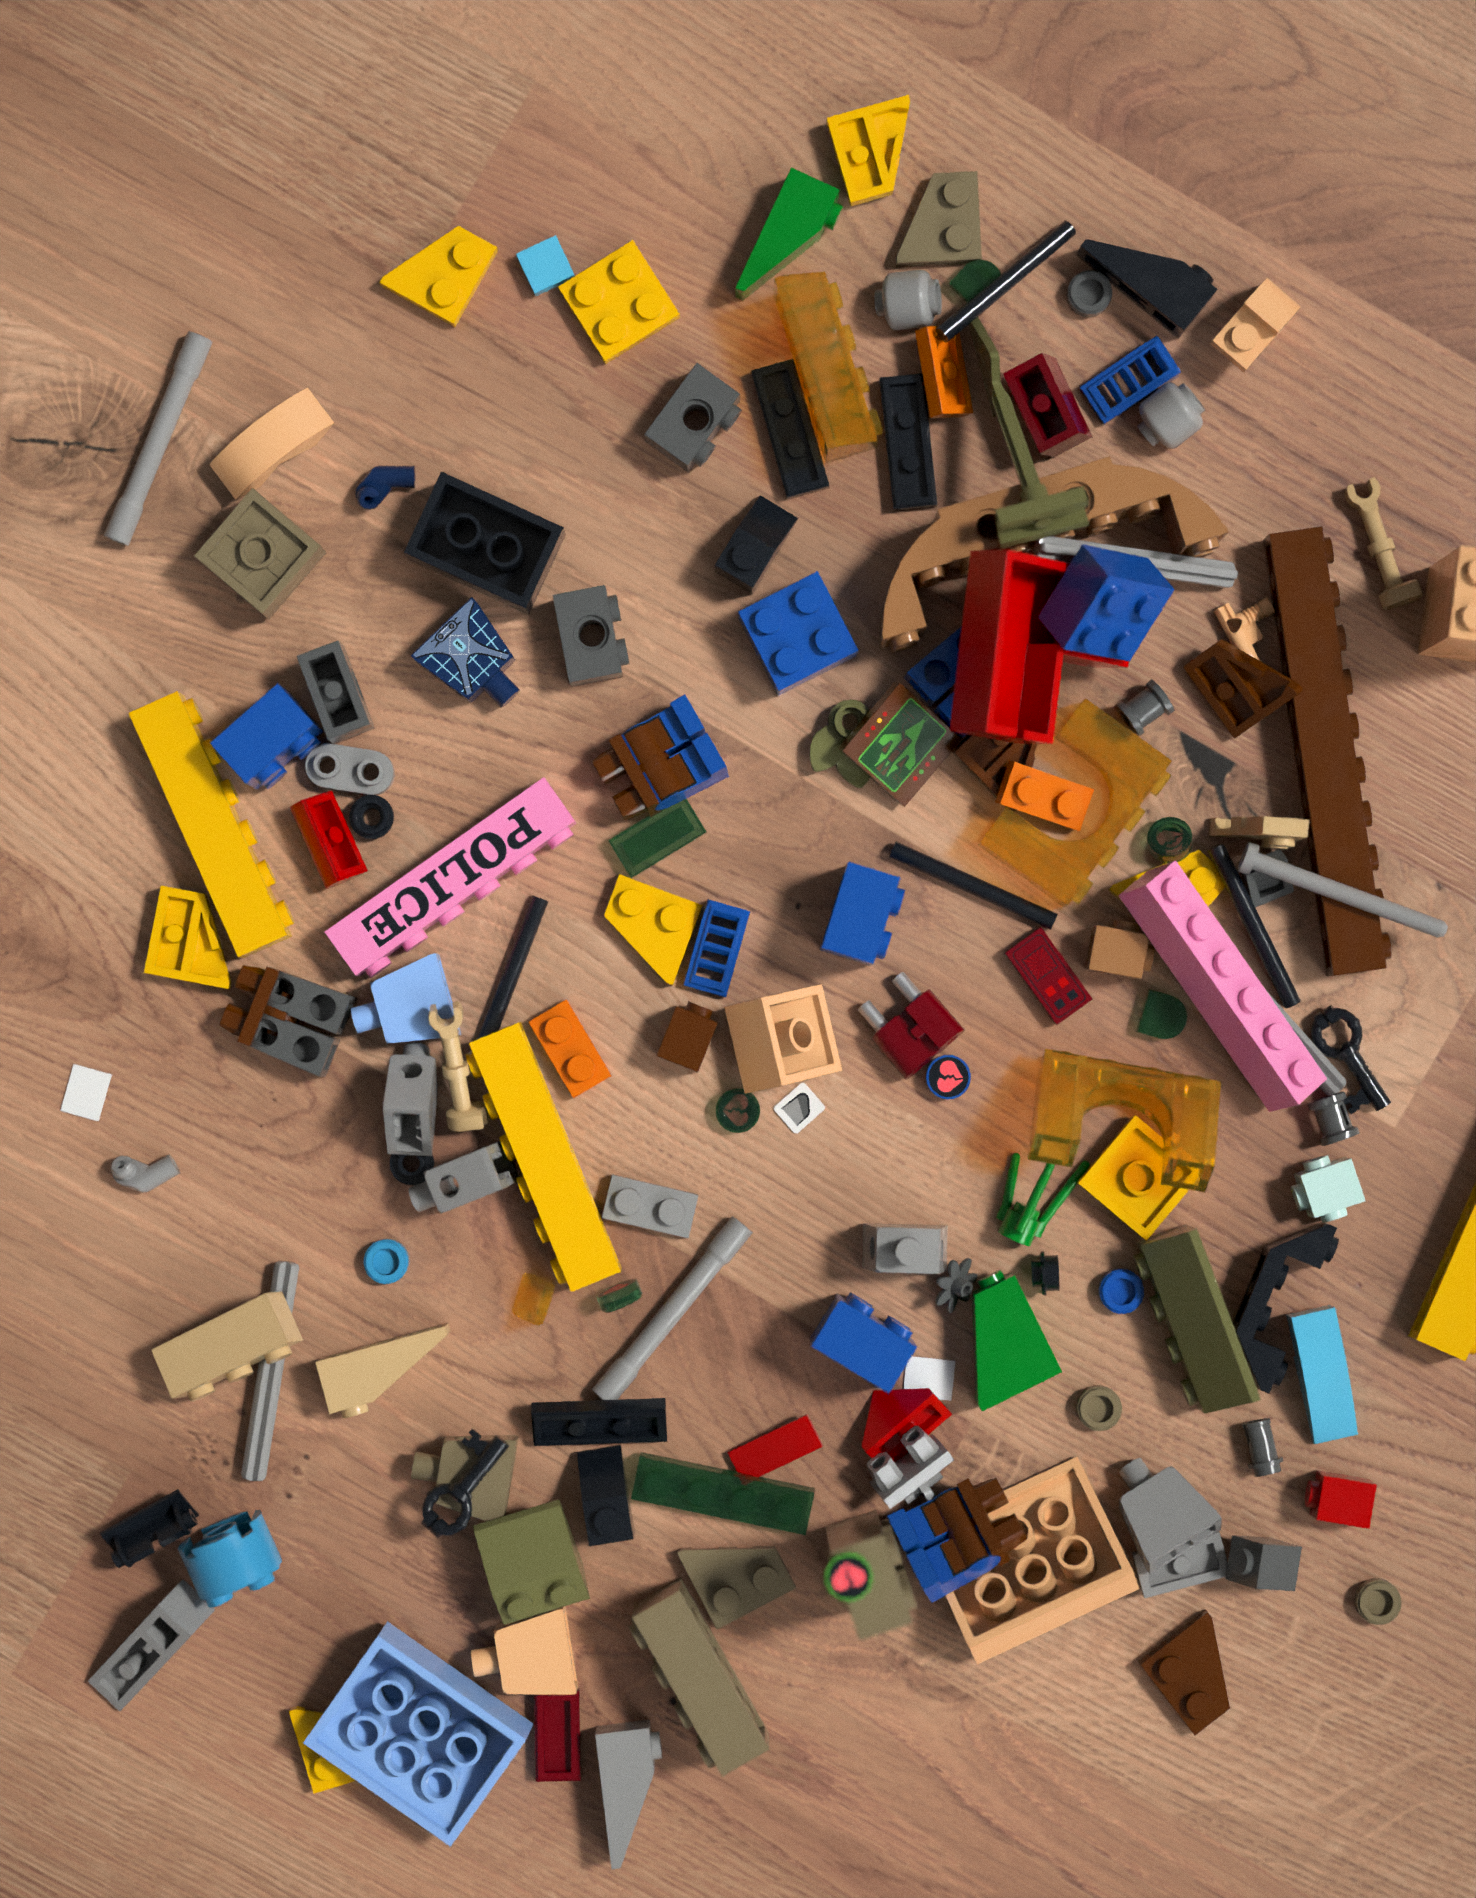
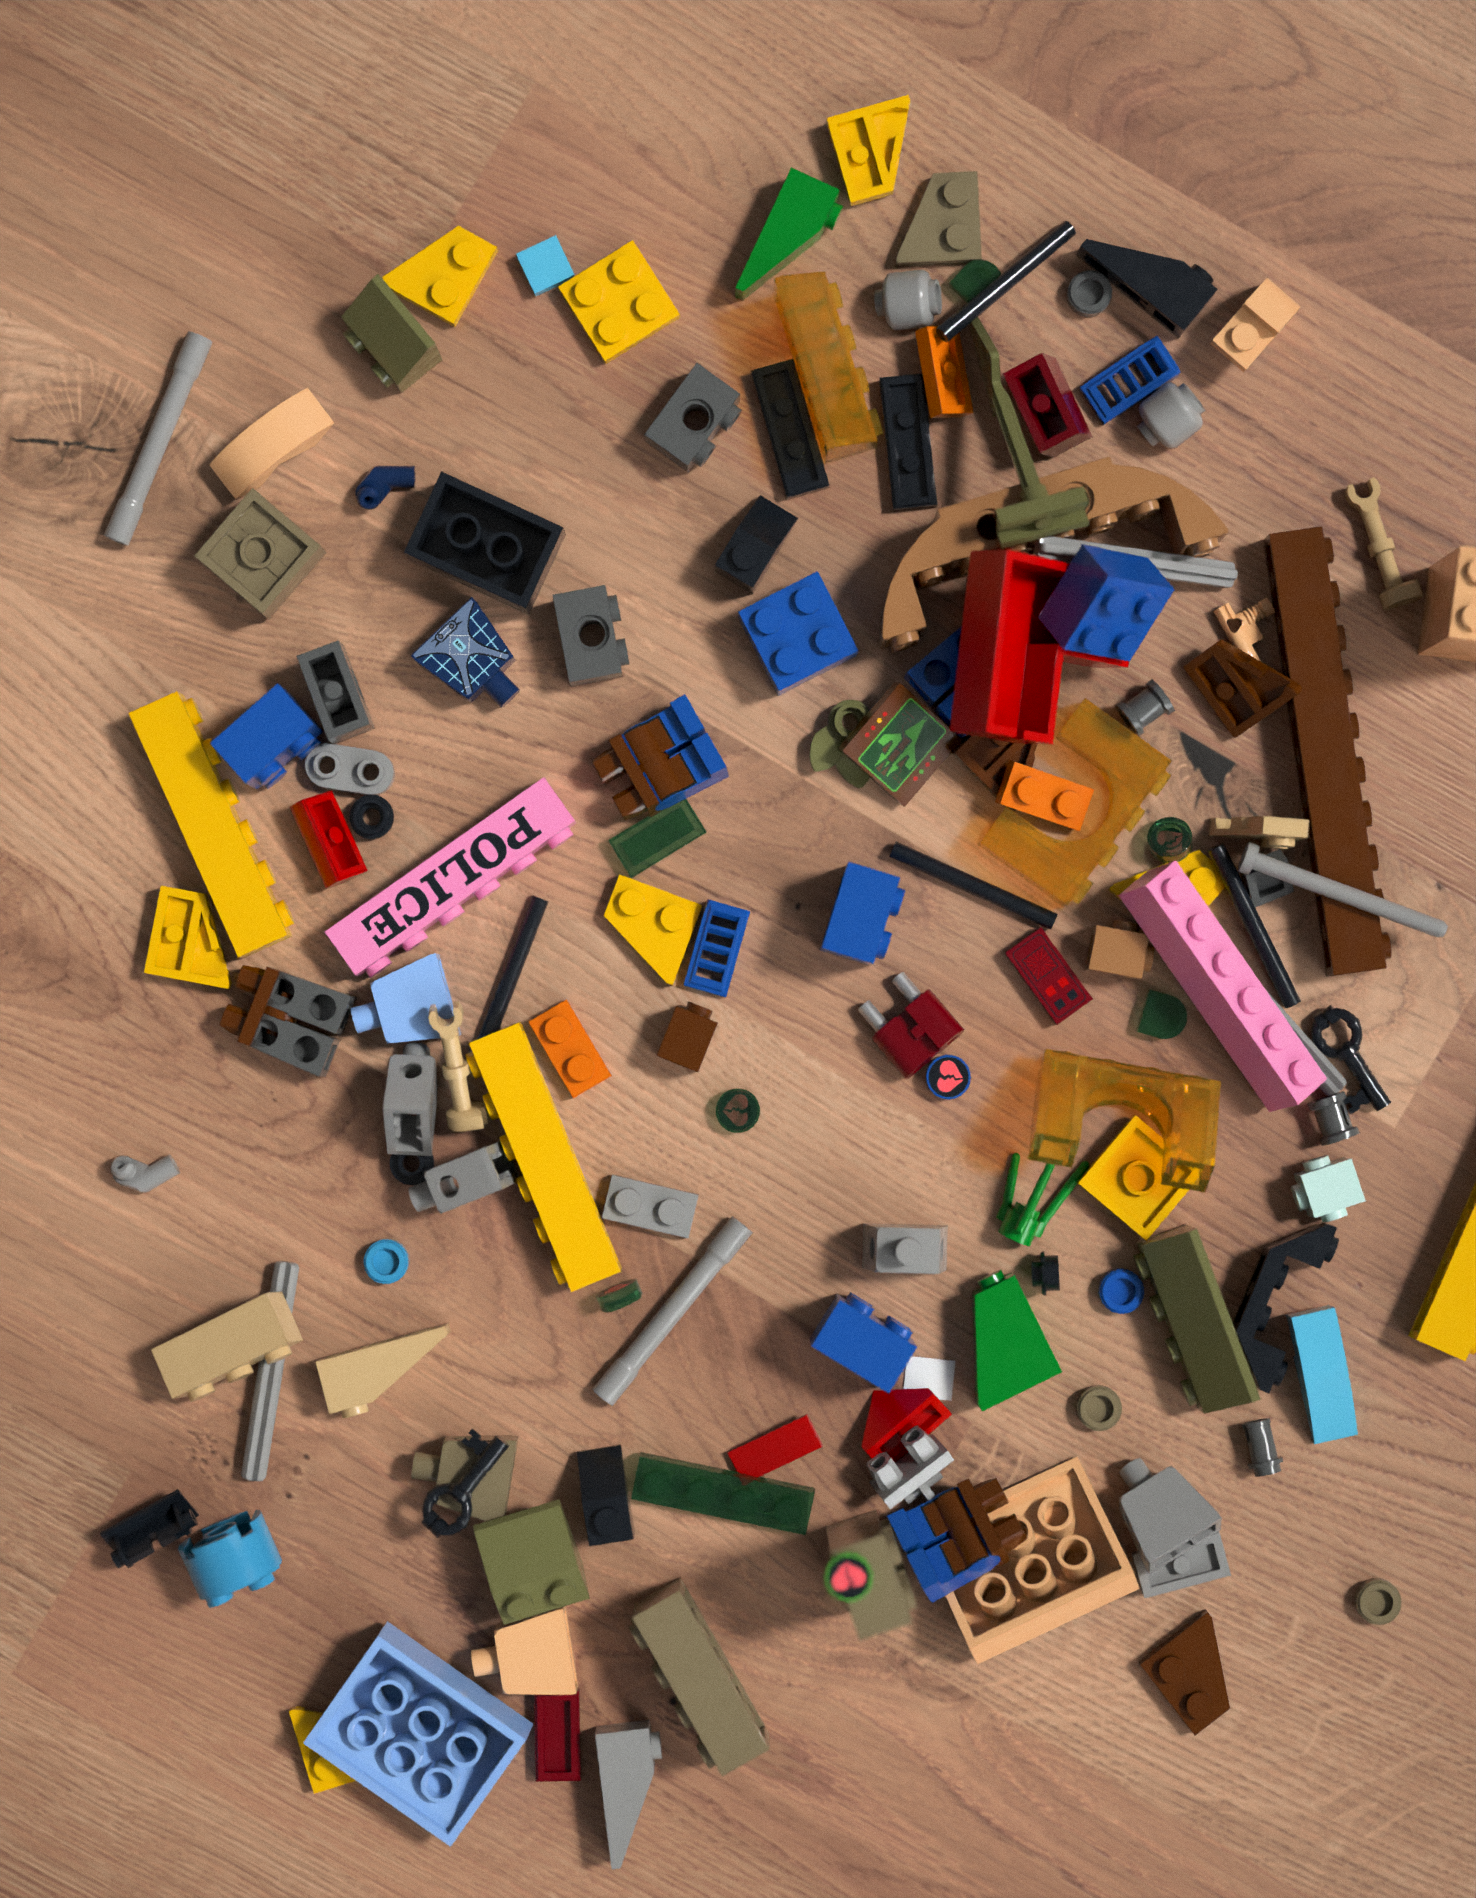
(86, 1092): white sticker -> none
(151, 1645): light grey slope -> none
(390, 336): none -> olive slope
(534, 1298): clear yellow slope -> none
(599, 1421): black tile -> none
(736, 1579): dark tan wing -> none
(783, 1038): light nougat slope -> none
(799, 1108): white sticker -> none
(956, 1285): dark grey plant -> none
(1263, 1563): dark grey brick -> none
(1341, 1499): red brick -> none

